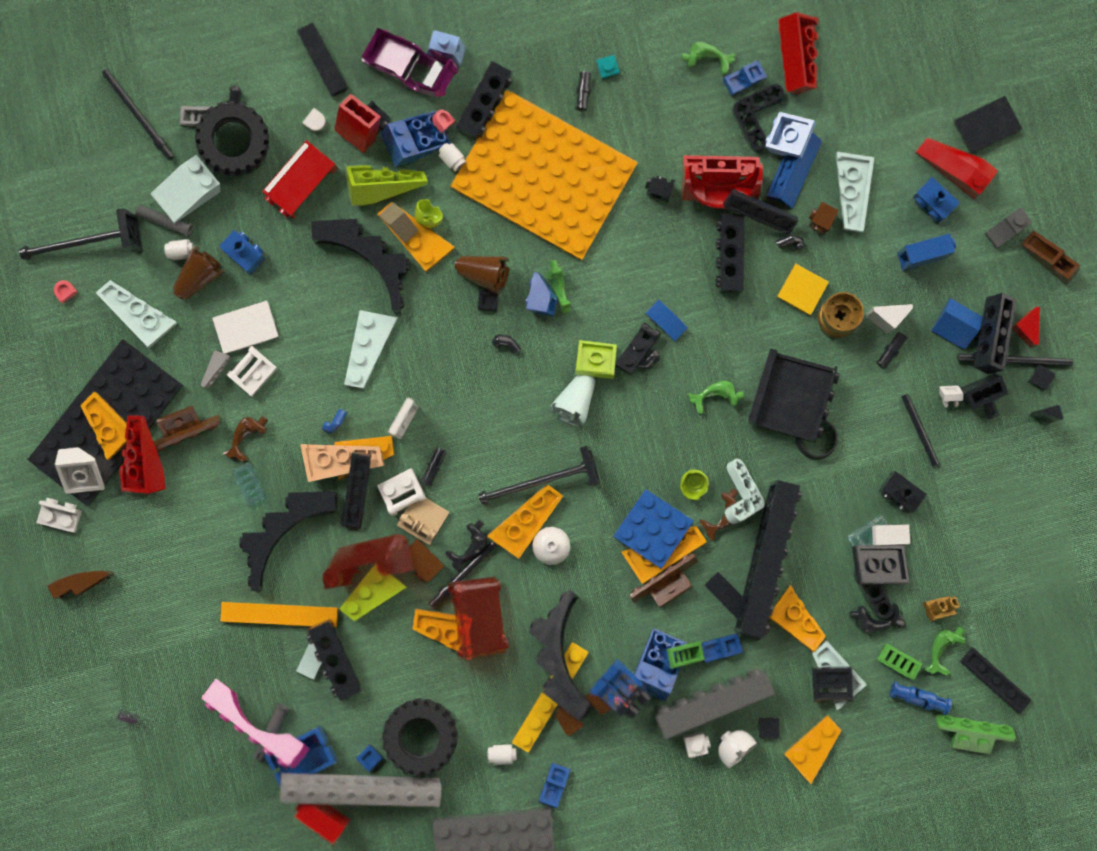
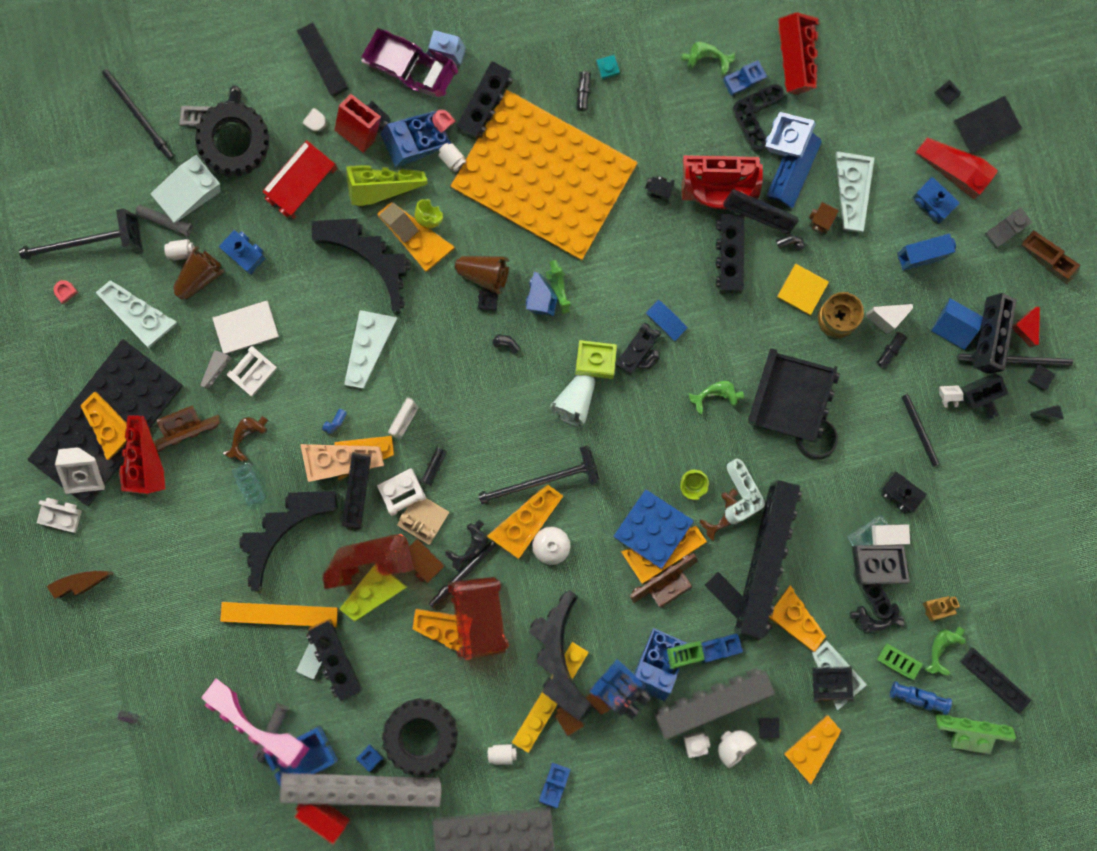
(947, 93): none -> black tile

